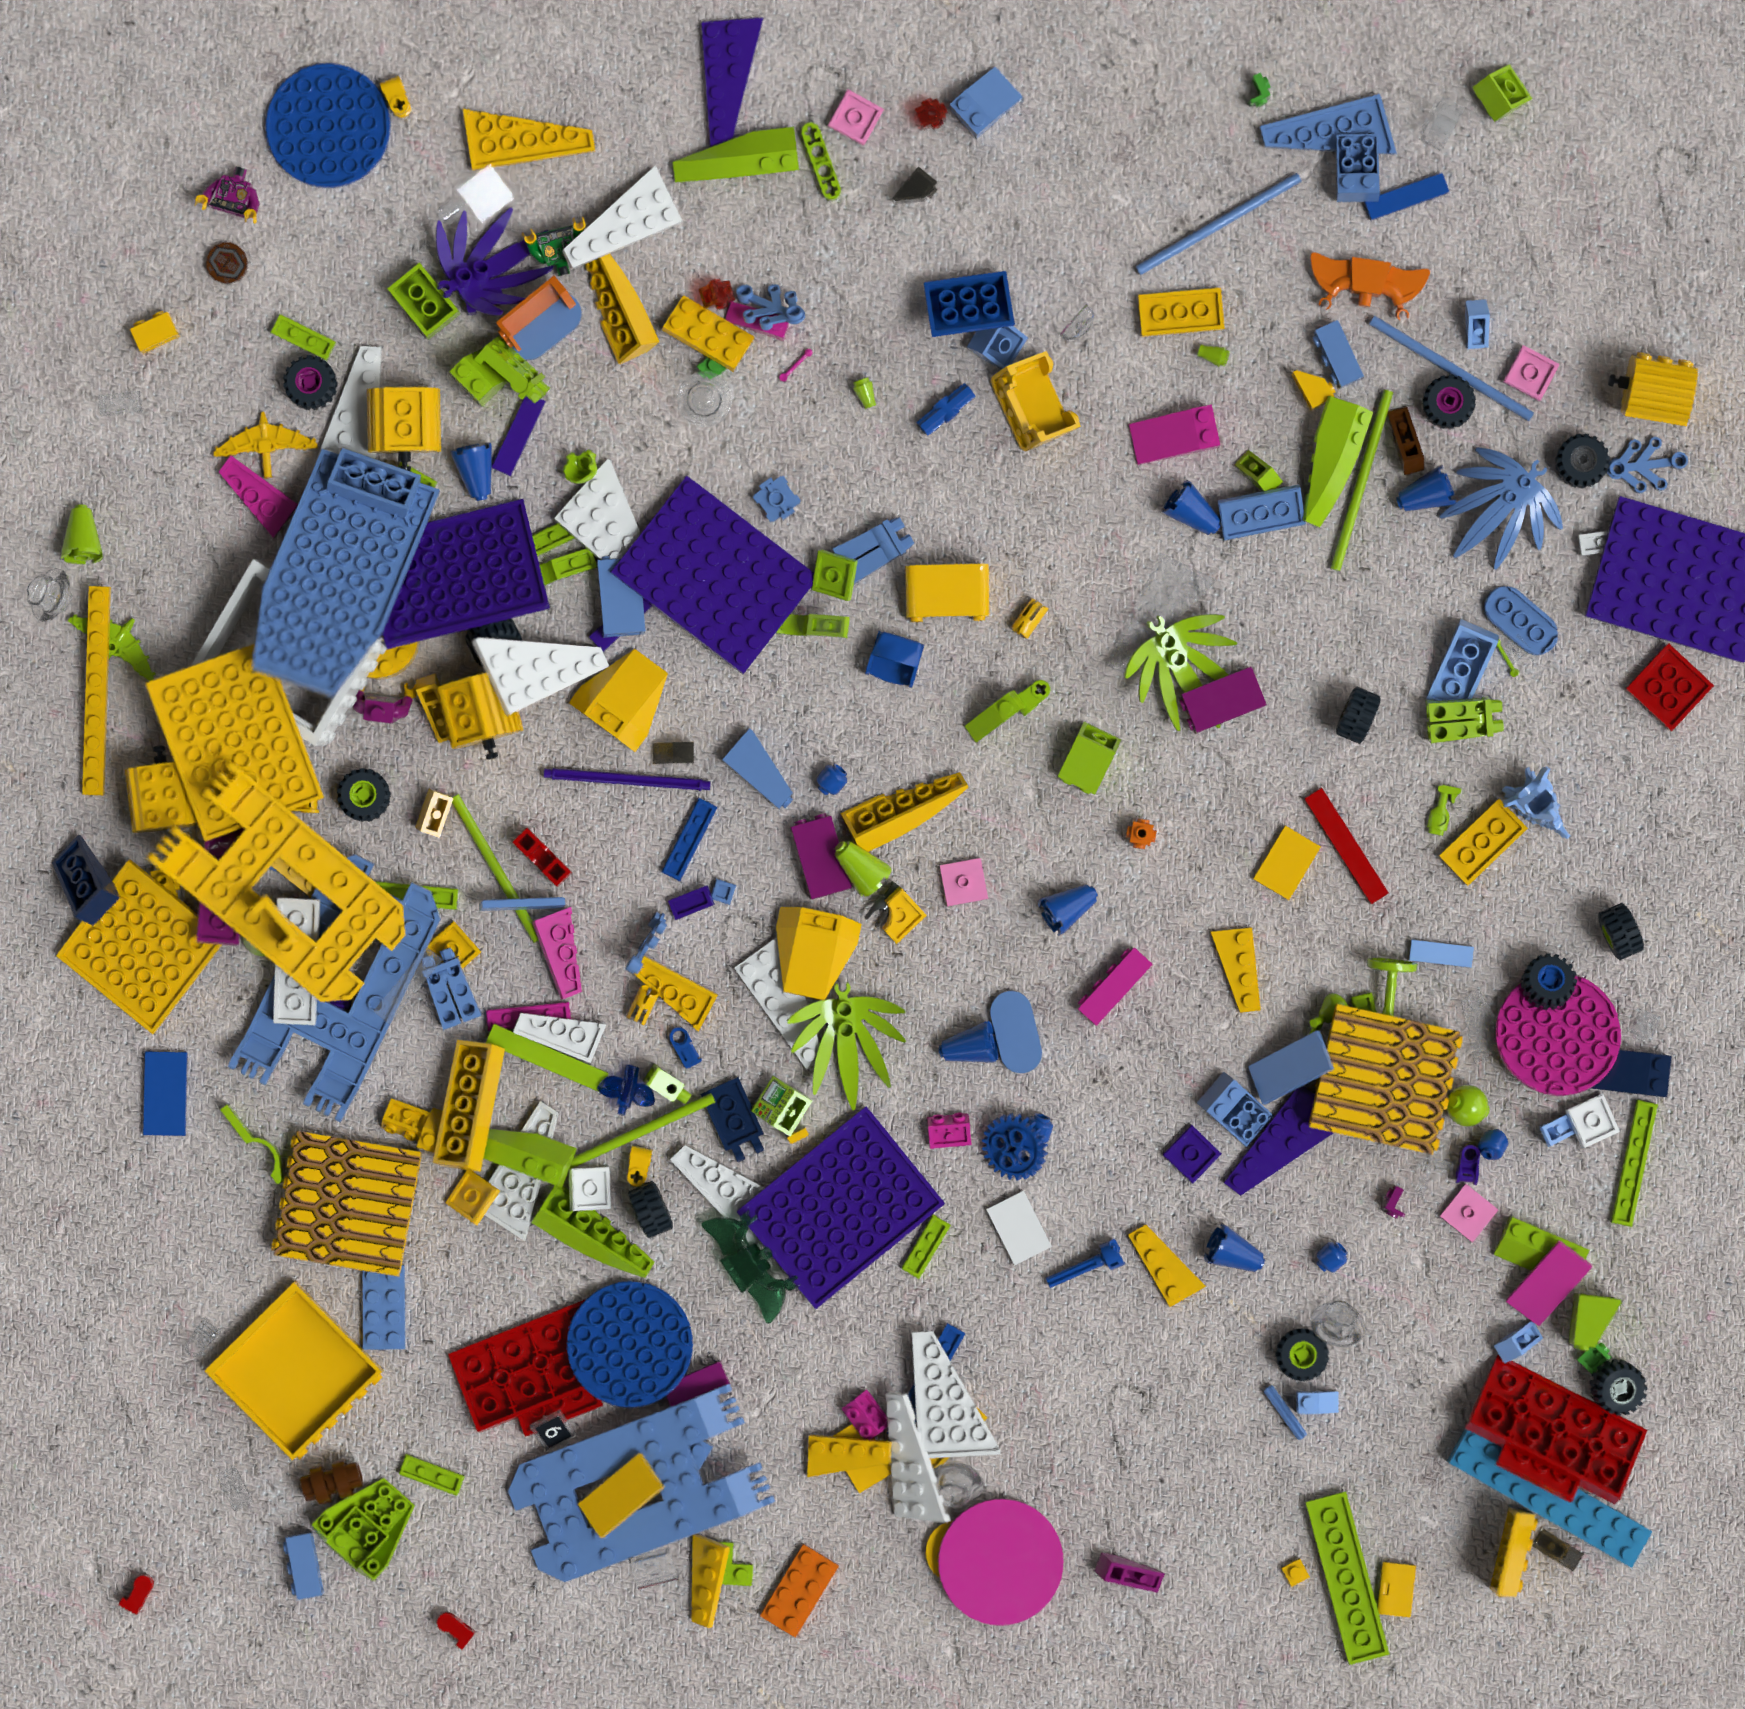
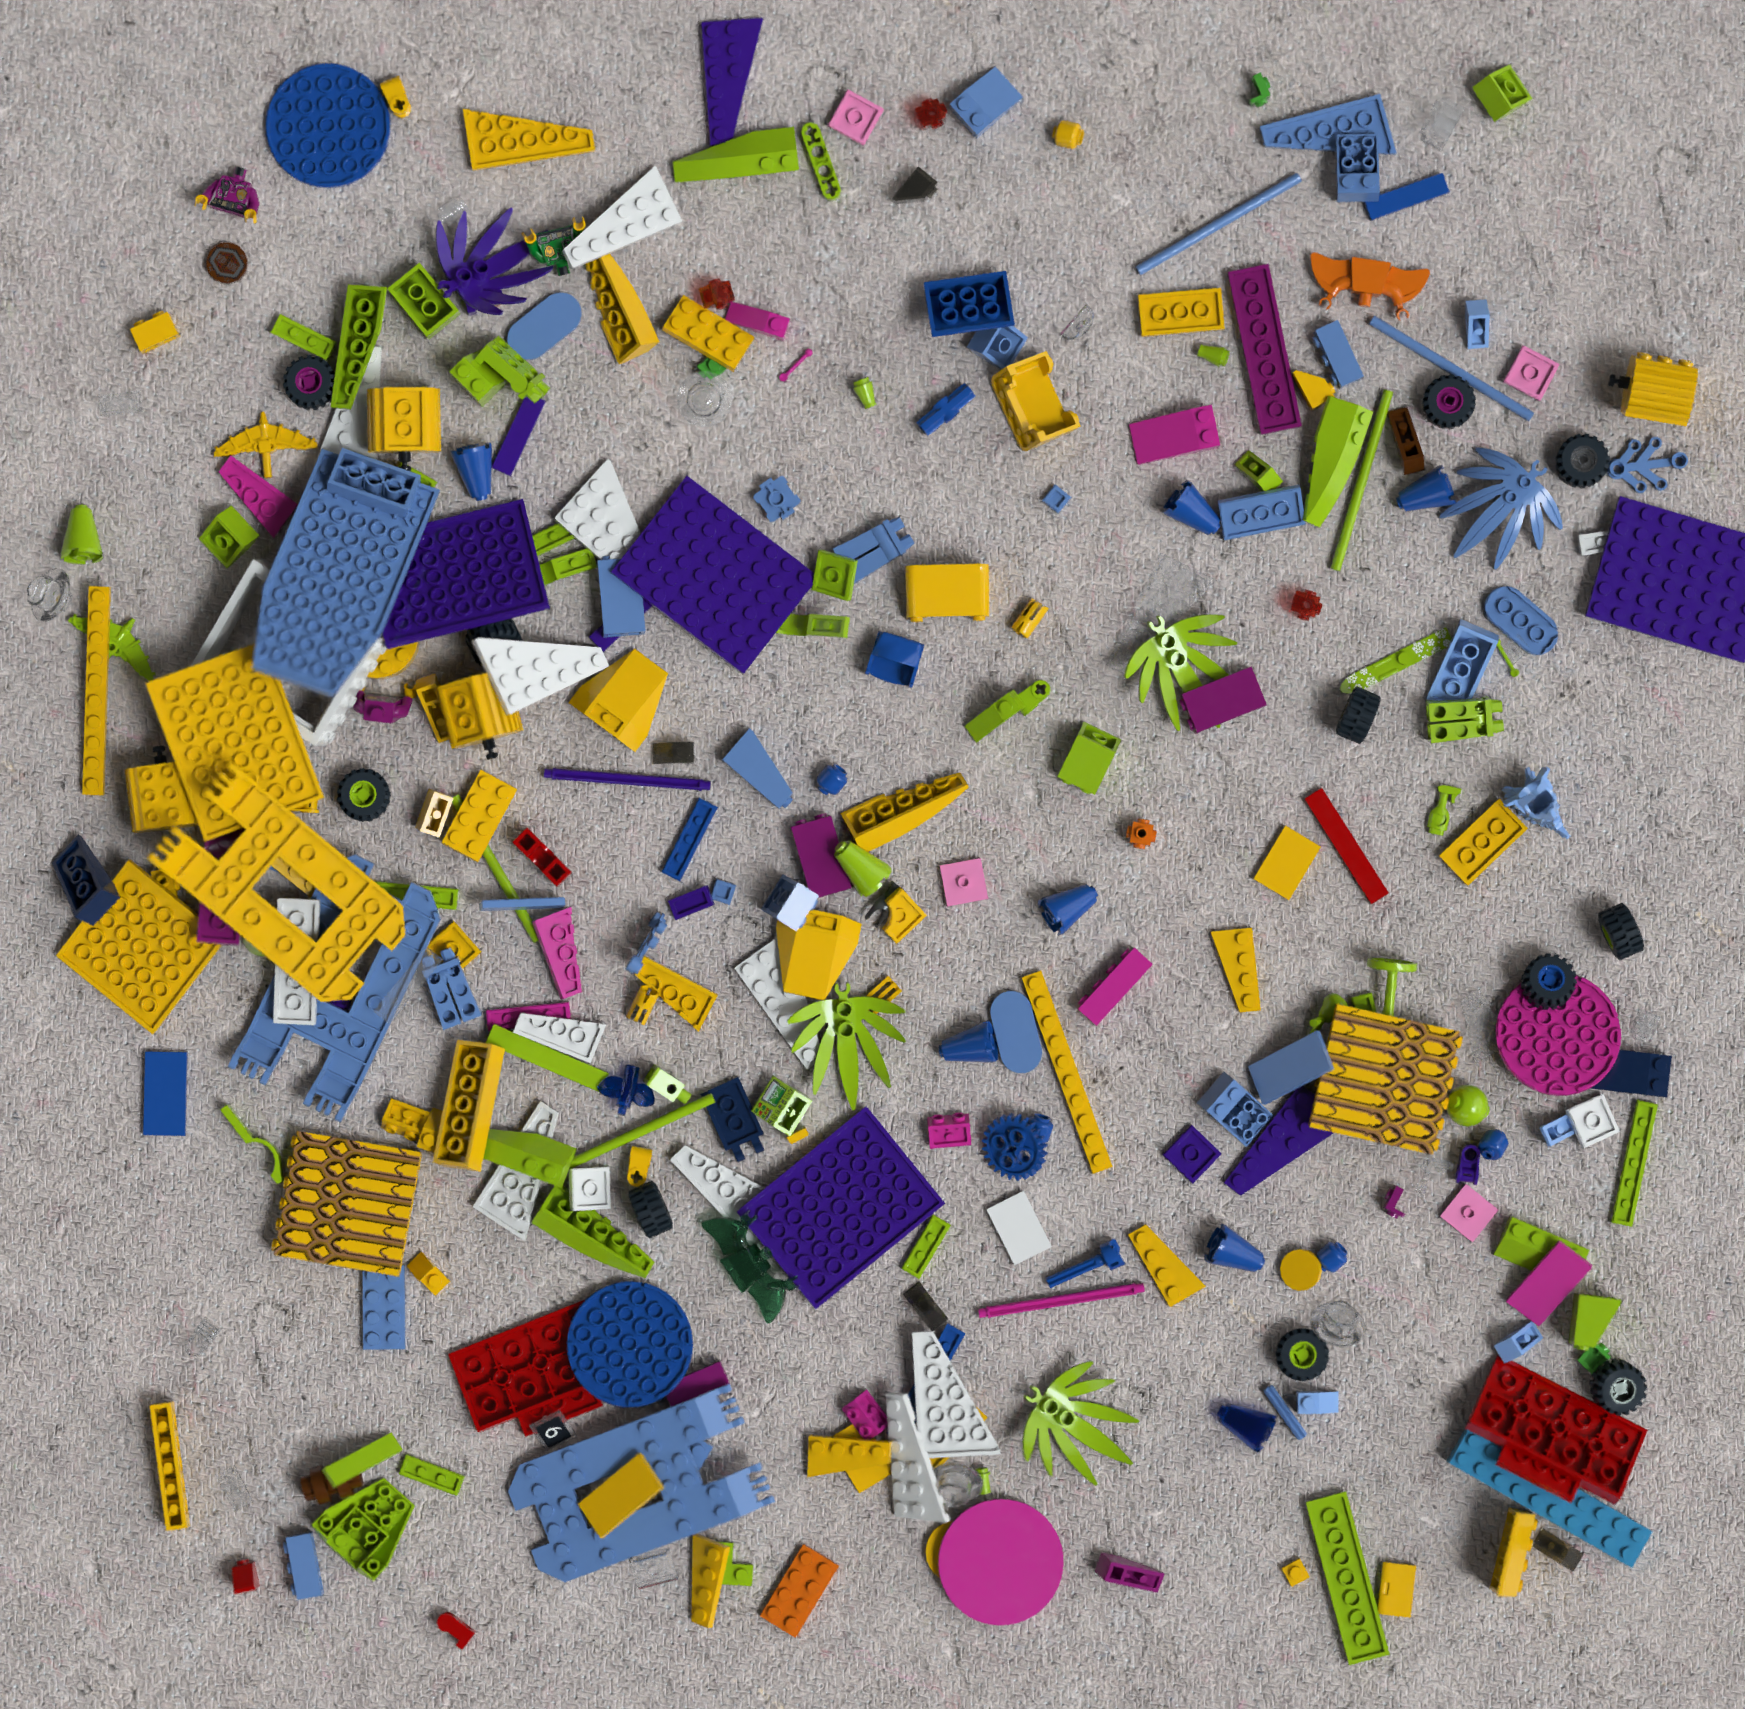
(142, 1587): red leg -> none
(169, 1465): none -> yellow brick
(229, 536): none -> lime slope
(245, 1576): none -> red slope
(266, 902): yellow panel -> none
(295, 1371): yellow panel -> none
(358, 338): none -> lime wedge
(362, 1460): none -> lime tile
(428, 1273): none -> yellow slope
(472, 1196): yellow tile -> none
(479, 816): none -> yellow plate
(485, 193): clear tile -> none
(531, 308): orange panel -> none
(580, 468): lime hair -> none
(685, 1050): blue piece -> none
(790, 902): none -> slope
(793, 314): medium blue plant -> none
(893, 985): none -> yellow tile
(925, 1306): none -> clear smoke slope
(984, 1473): none -> lime pin
(1056, 499): none -> medium blue tile
(1056, 1412): none -> lime plant
(1061, 1300): none -> dark pink piece
(1067, 1072): none -> yellow plate
(1068, 134): none -> yellow head
(1247, 1424): none -> clear blue cone
(1264, 349): none -> magenta plate
(1297, 606): none -> clear red brick
(1300, 1269): none -> yellow tile
(1397, 661): none -> lime piece
(1441, 953): light blue tile -> none
(1669, 687): red plate -> none

